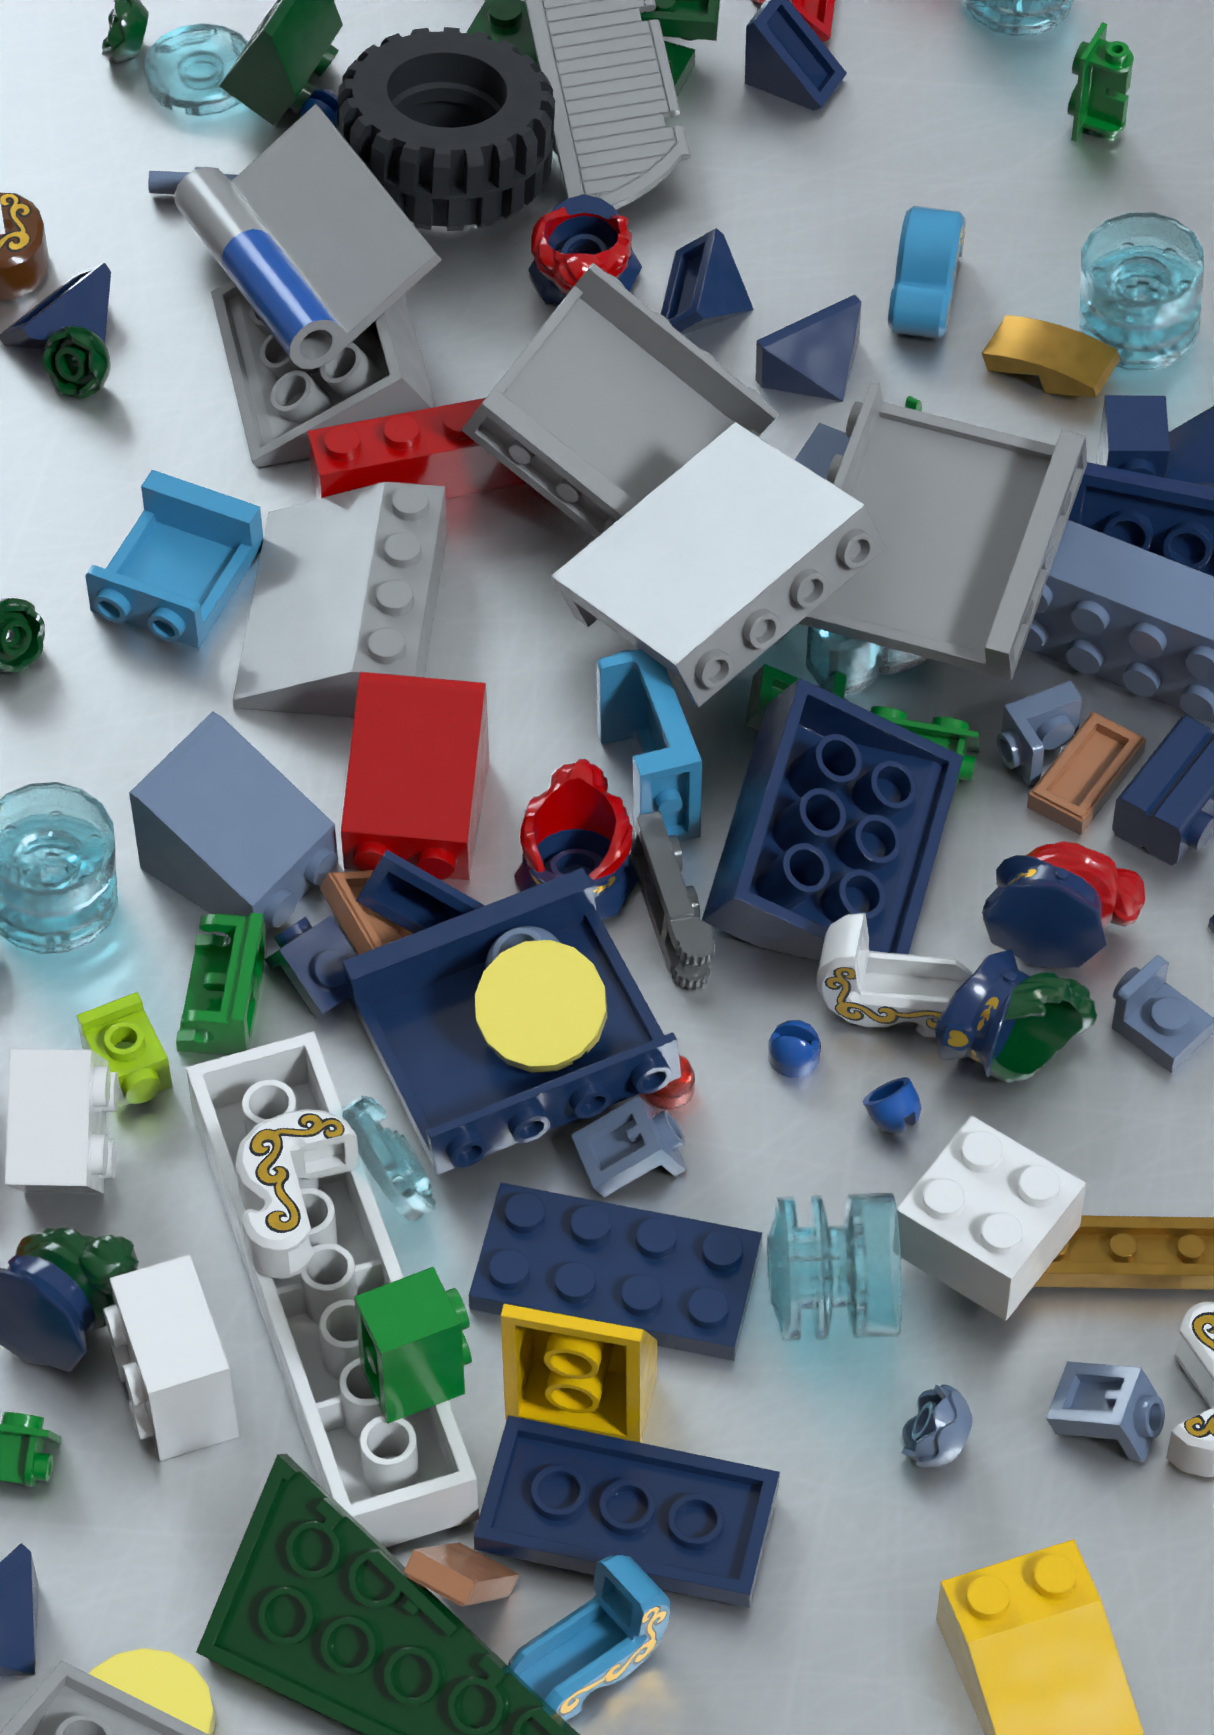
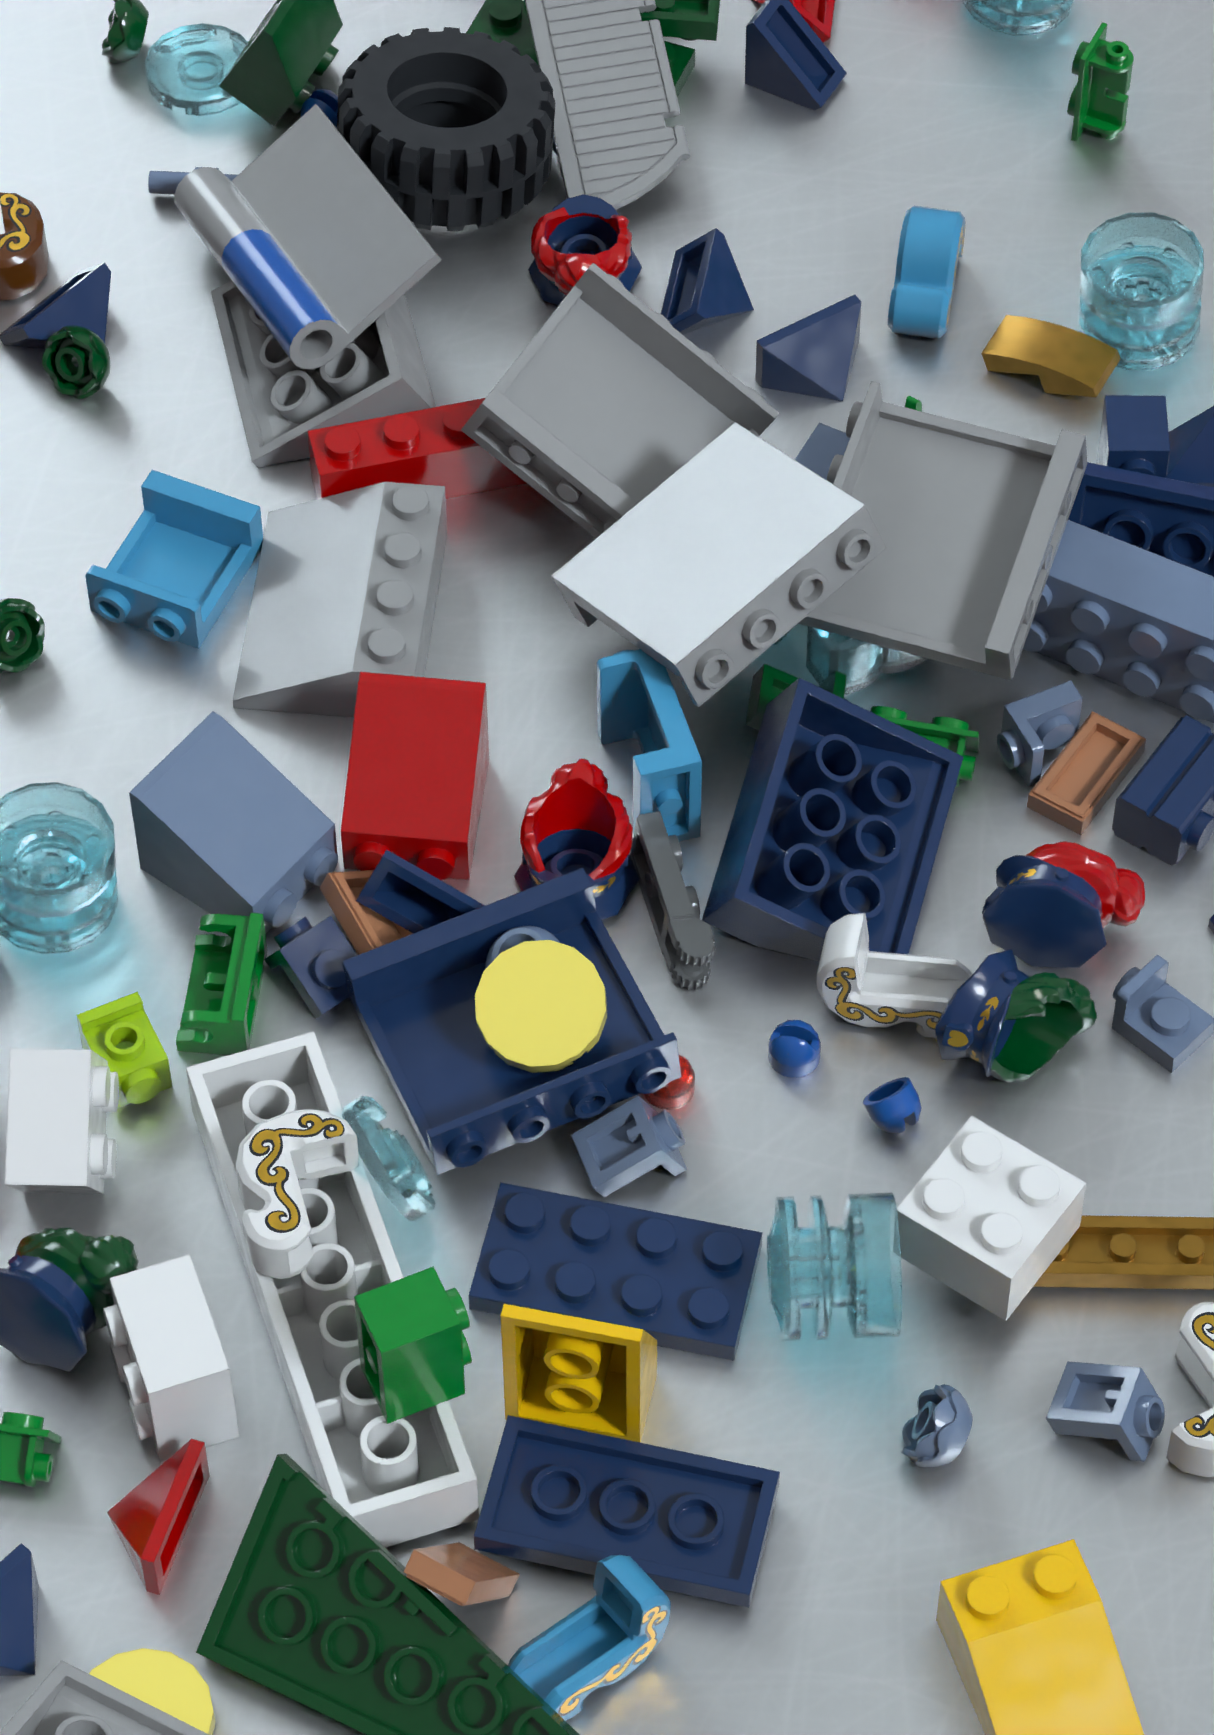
(159, 1511): none -> red slope

